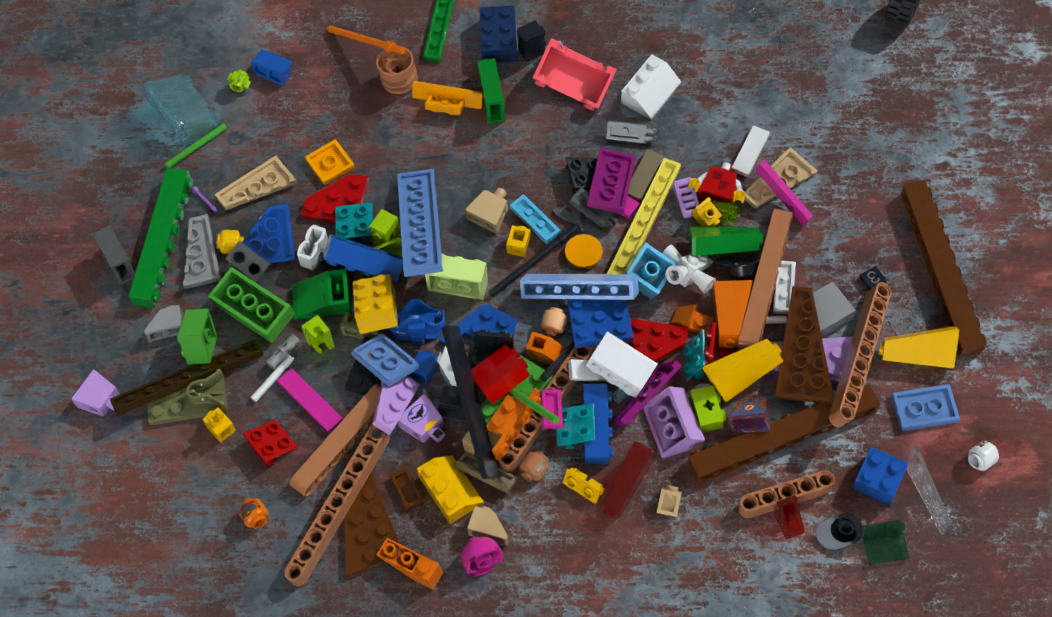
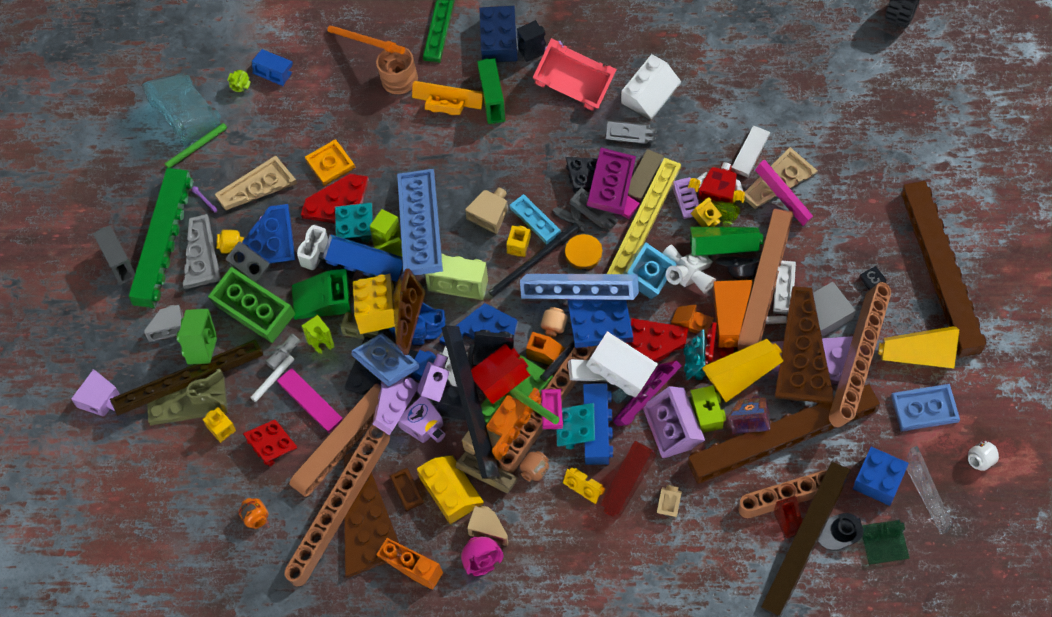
(406, 307): none -> reddish brown wedge
(432, 386): none -> lavender torso
(806, 539): none -> dark brown tile

